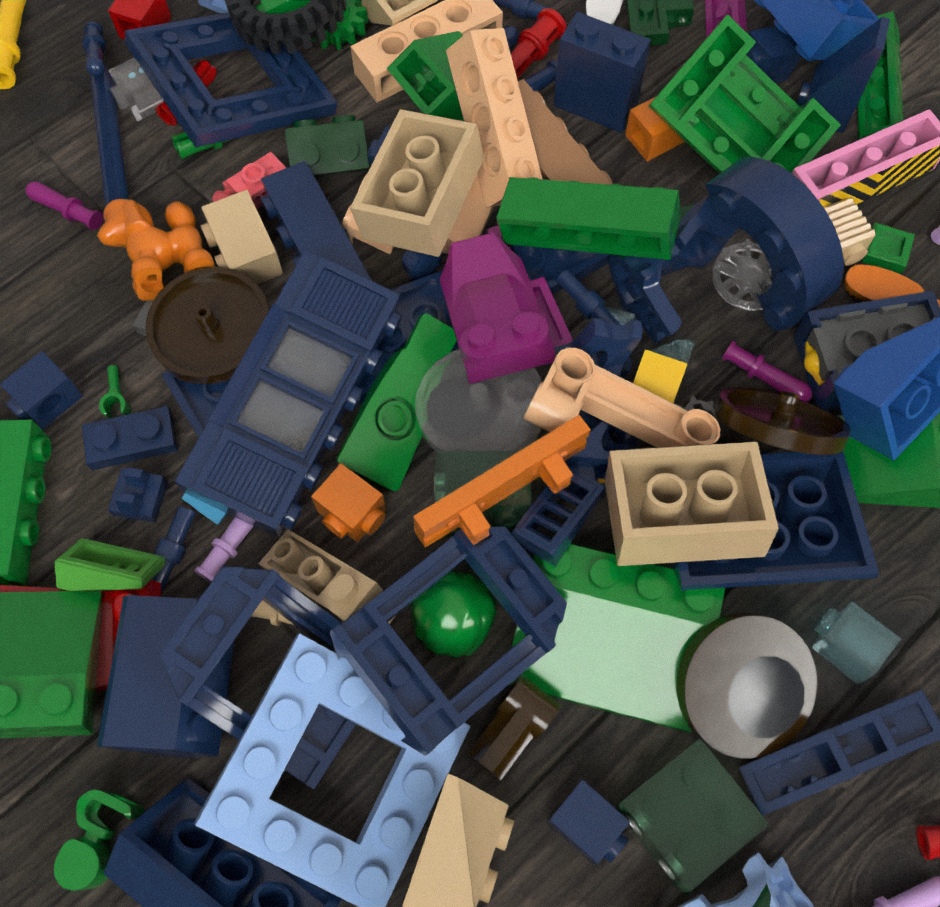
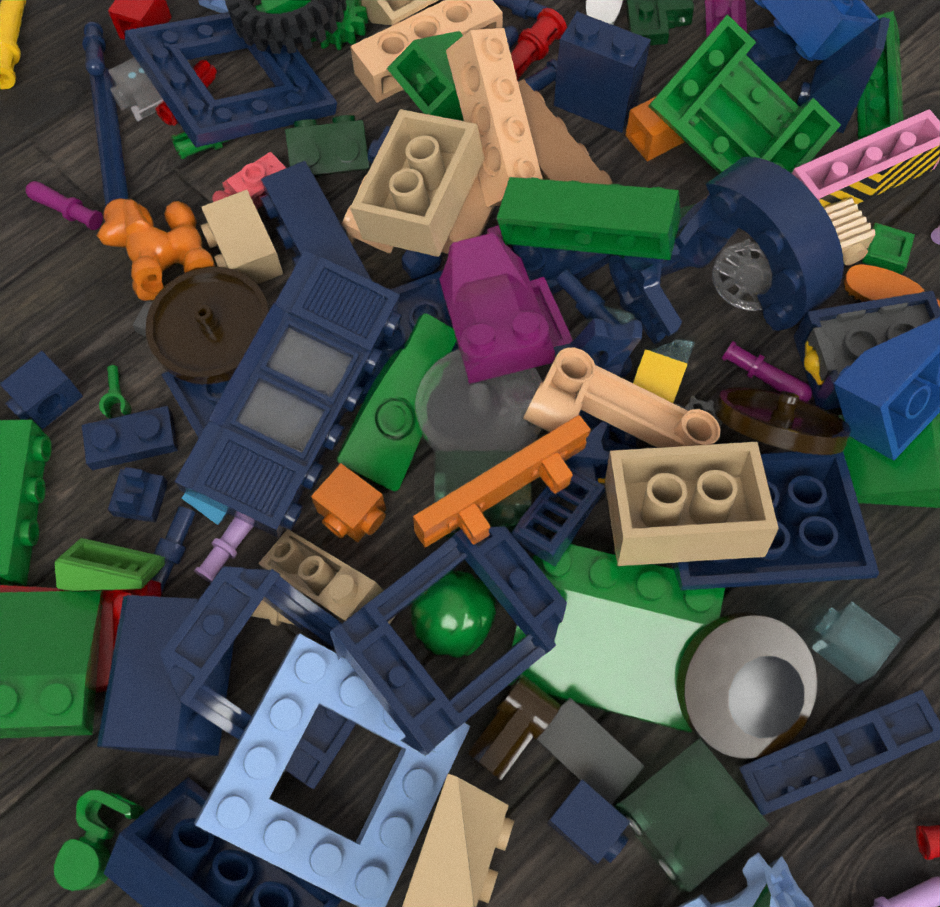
(590, 751): none -> dark grey slope

